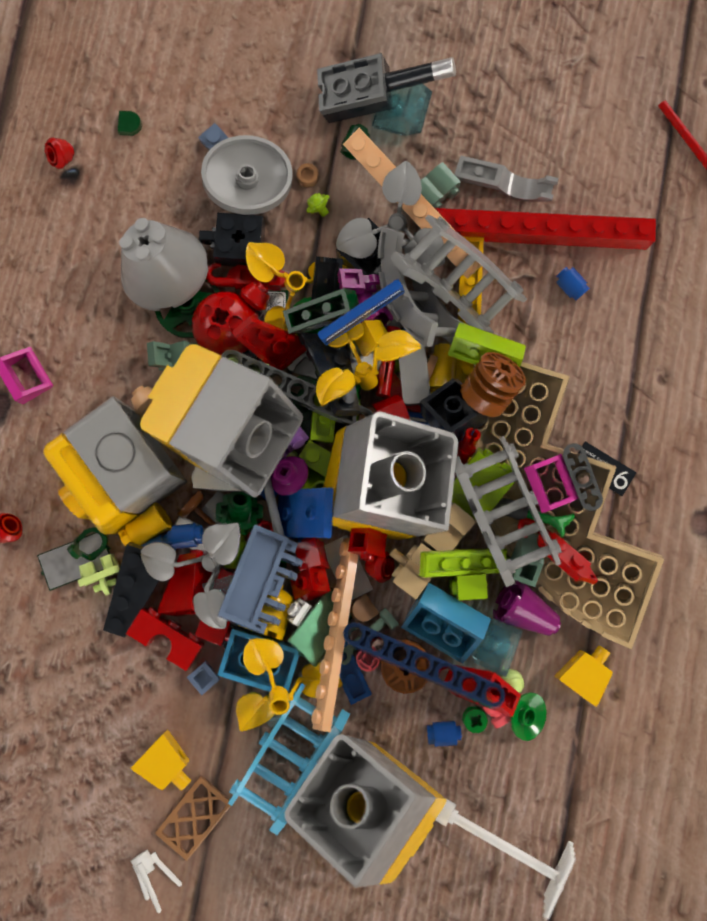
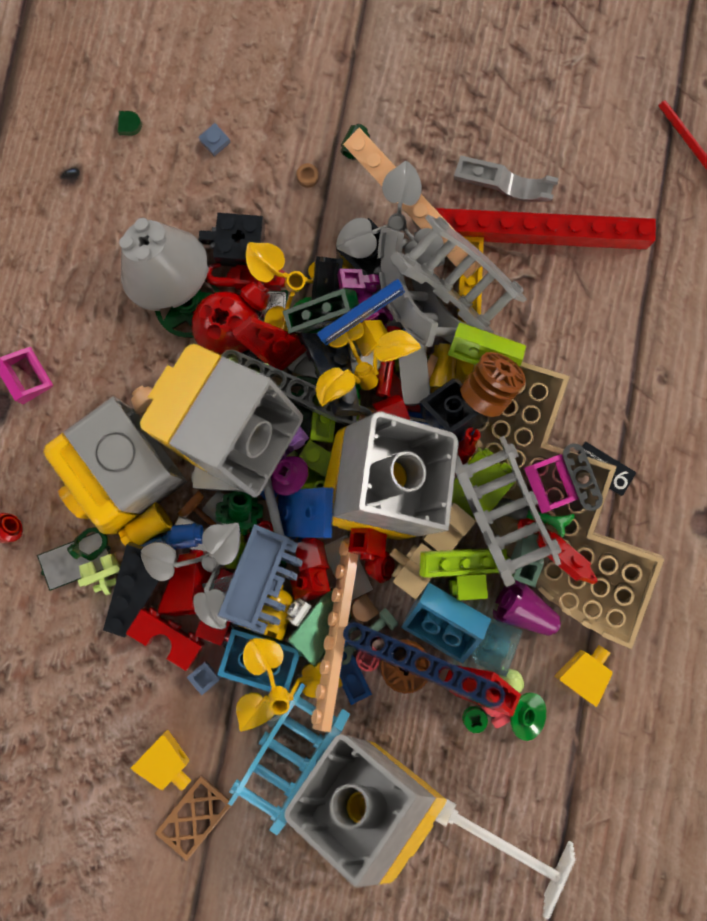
(58, 152): red cone -> none
(142, 866): white plant -> none
(165, 354): sand green brick -> none
(246, 175): light grey dish -> none
(317, 204): lime plant -> none
(366, 85): piece -> none
(407, 111): clear light blue slope -> none
(440, 185): sand green brick -> none
(443, 733): blue brick -> none
(572, 283): blue brick -> none

